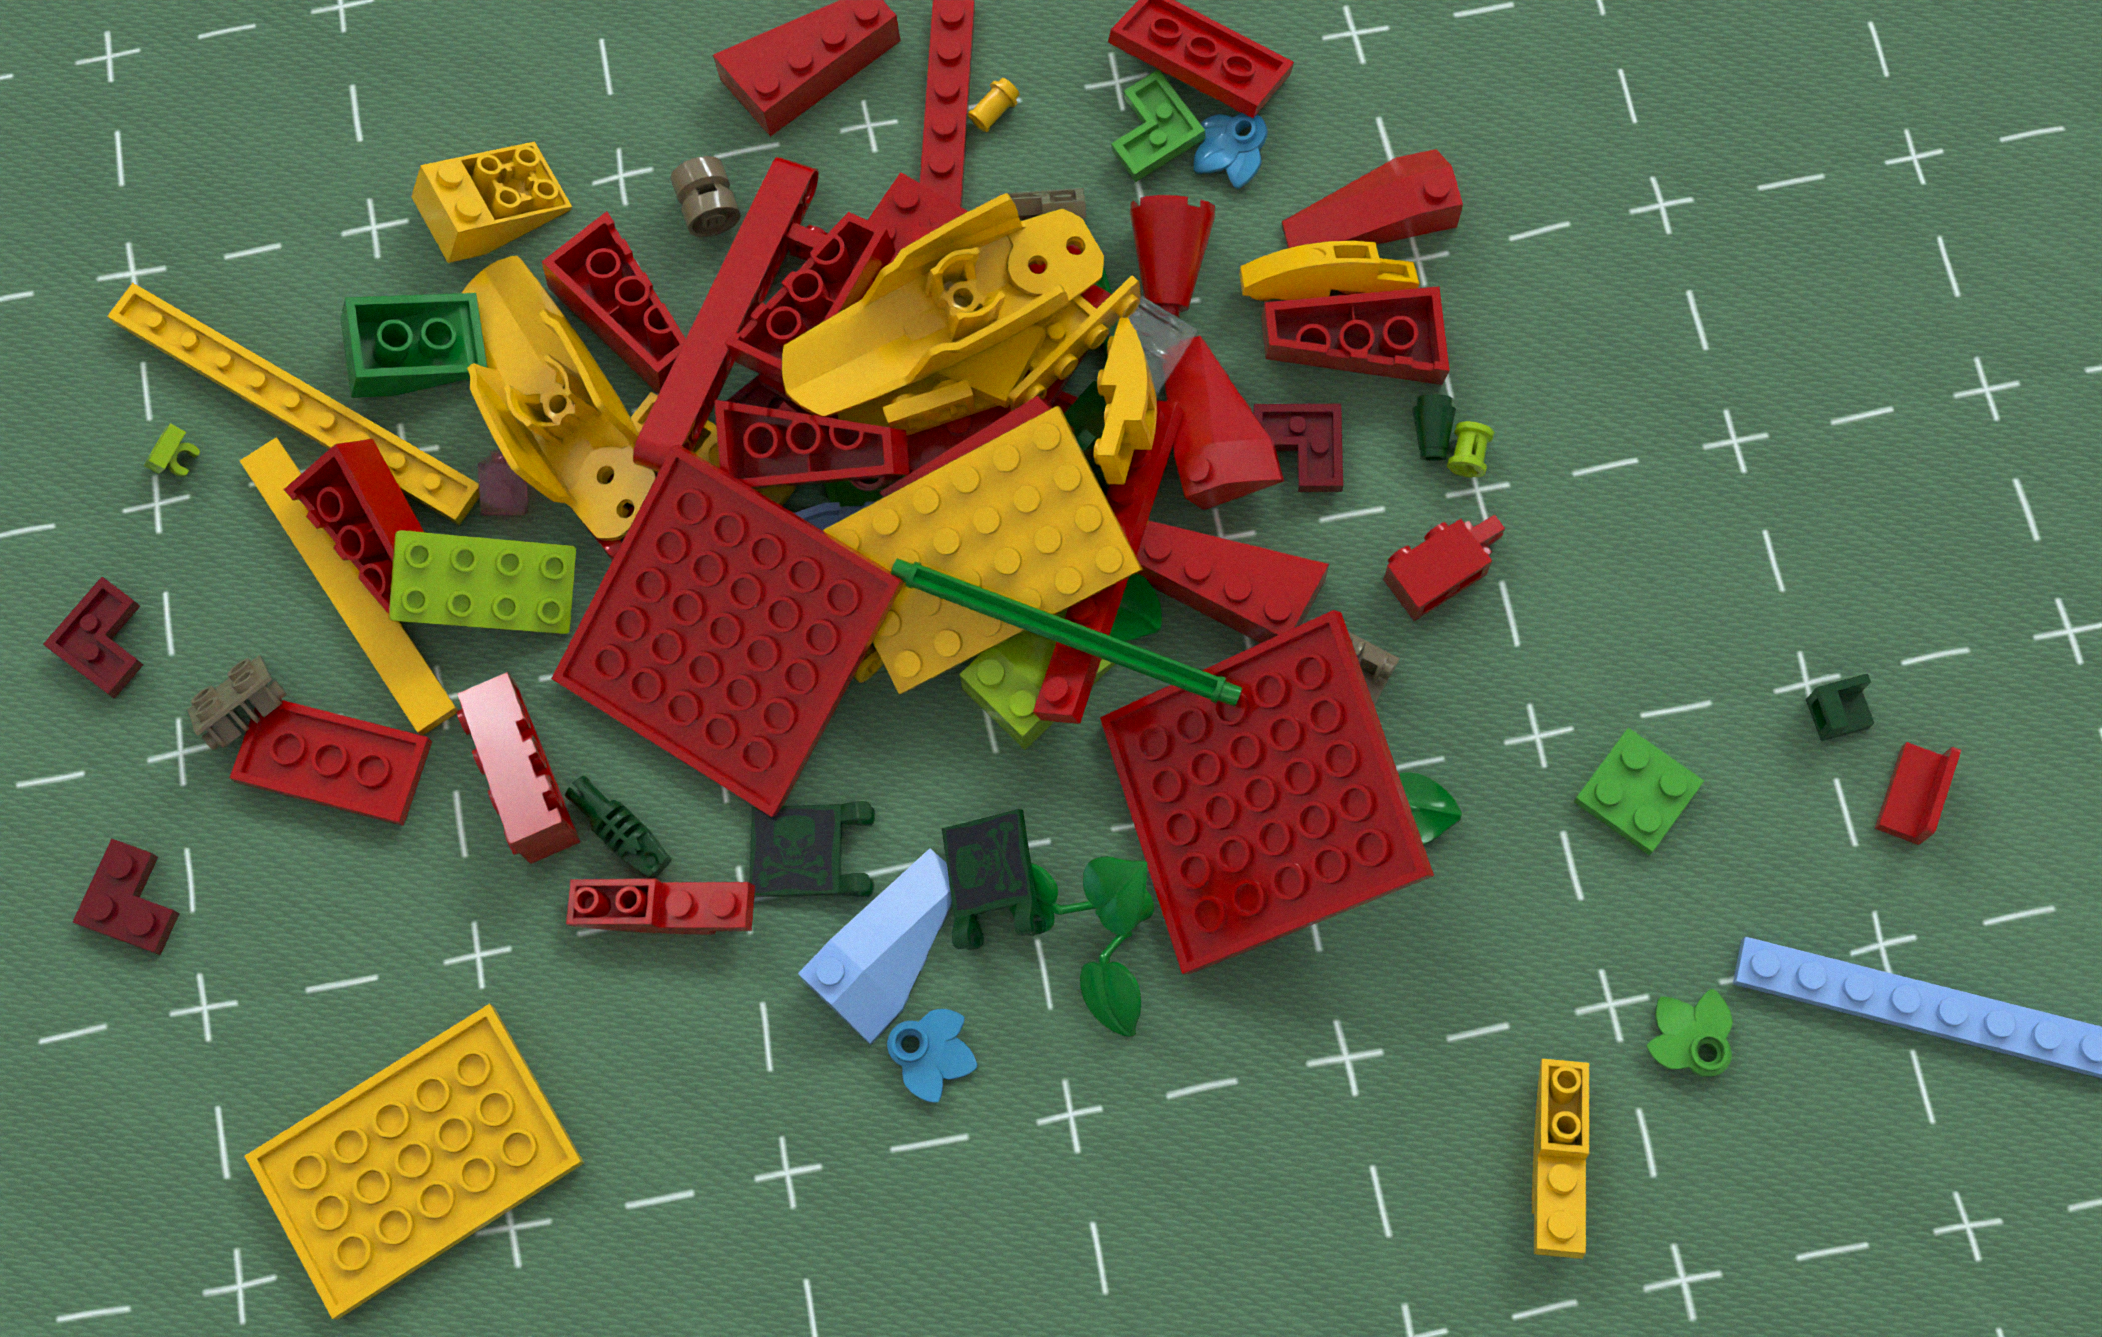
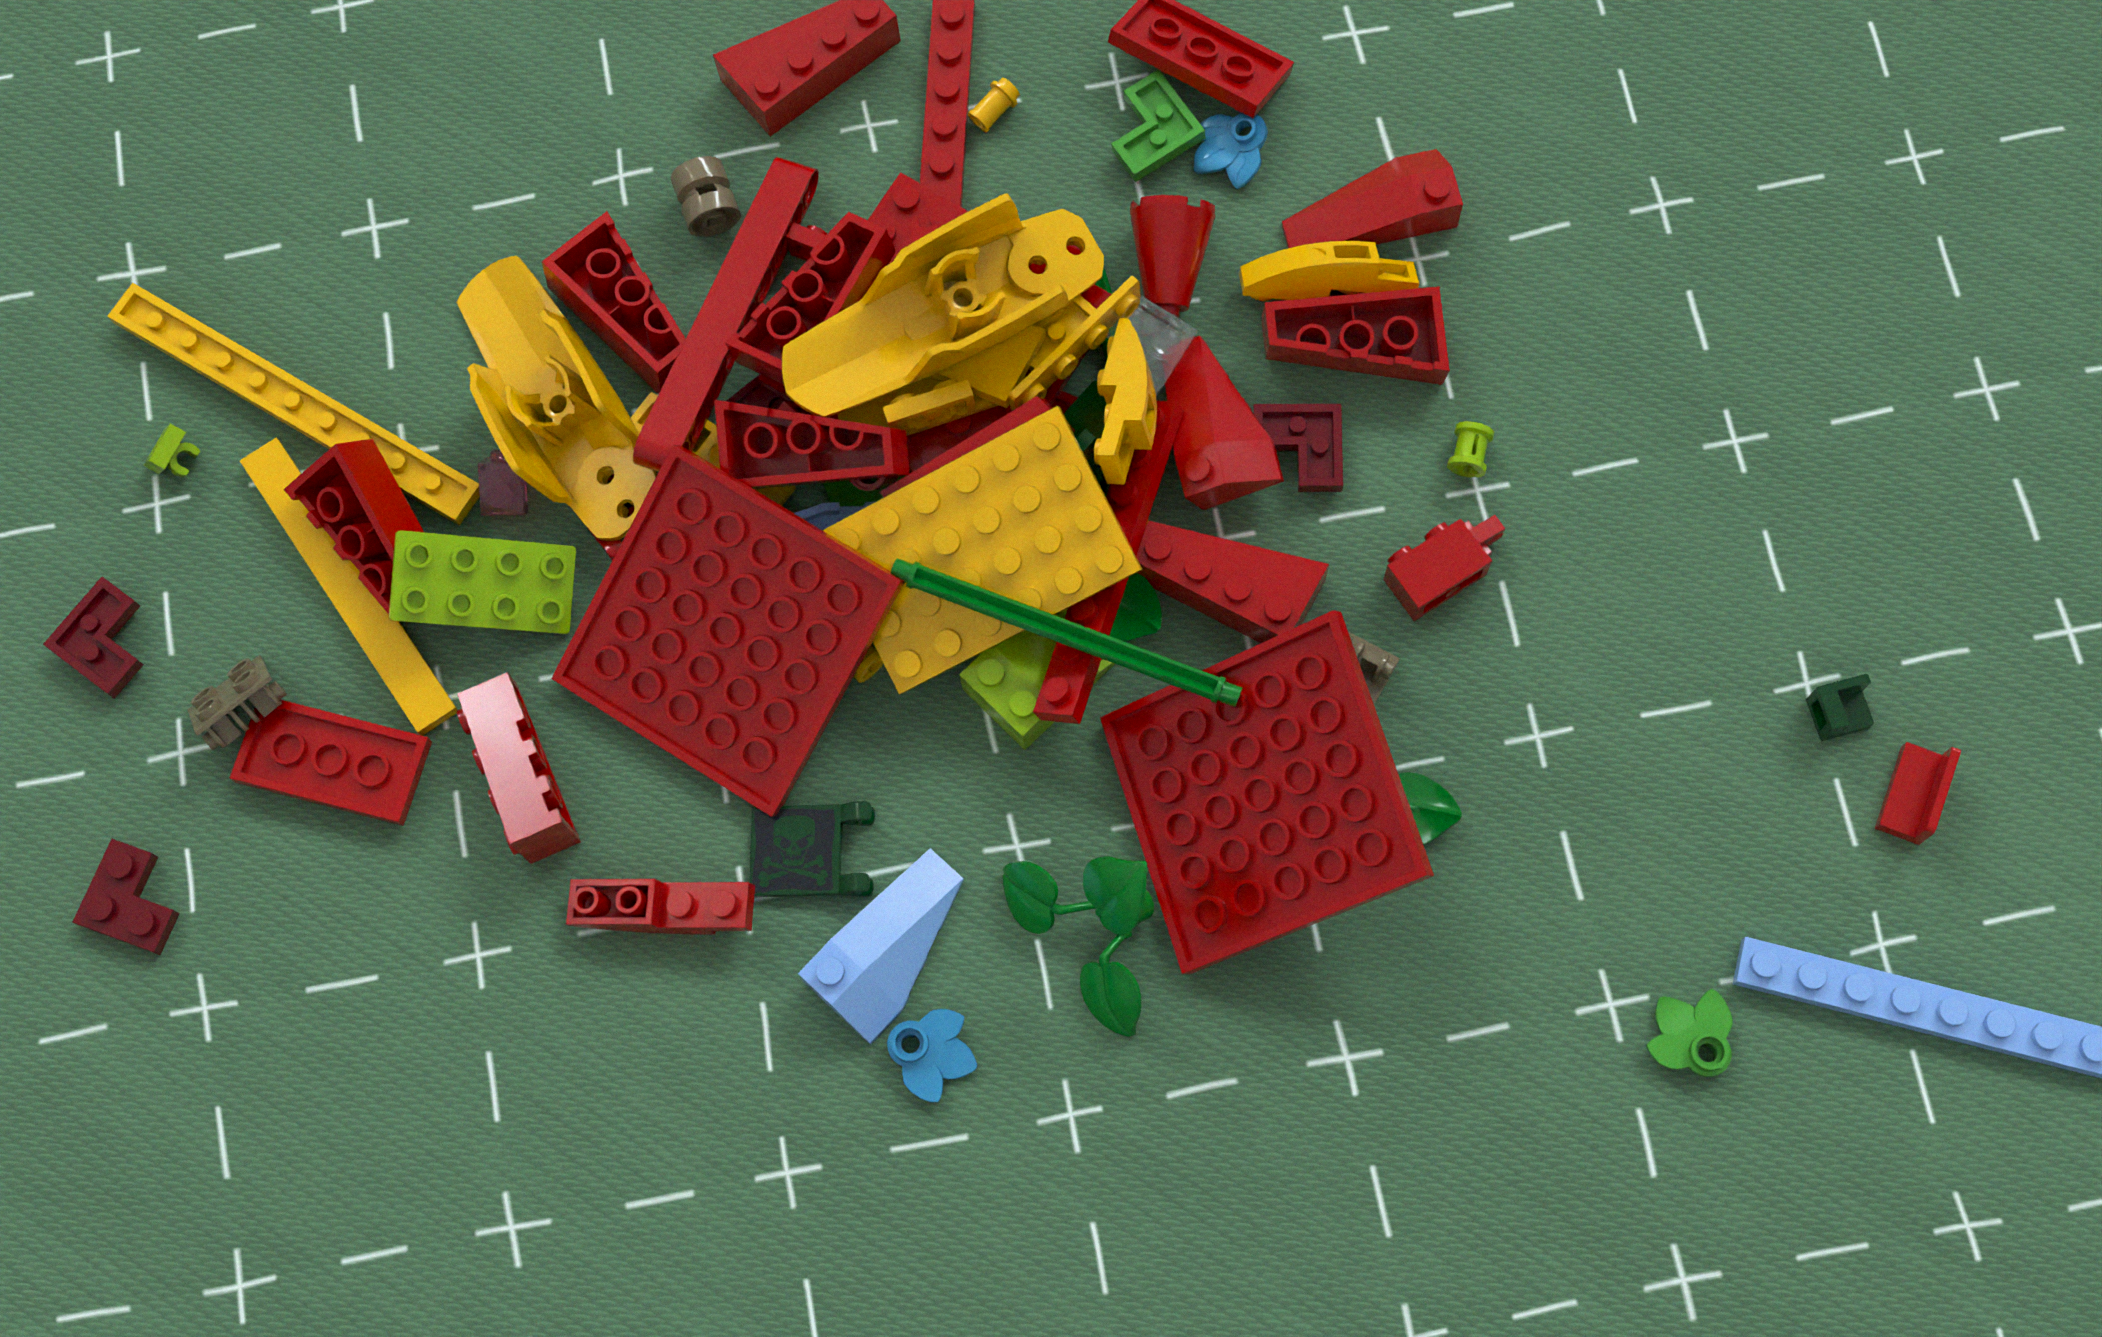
(410, 342): green slope -> none
(413, 1161): yellow plate -> none
(487, 199): yellow slope -> none
(620, 829): dark green hinge -> none
(990, 872): flag -> none
(1046, 201): dark tan plate -> none
(1433, 425): dark green cone -> none
(1560, 1159): yellow slope -> none
(1638, 791): bright green plate -> none

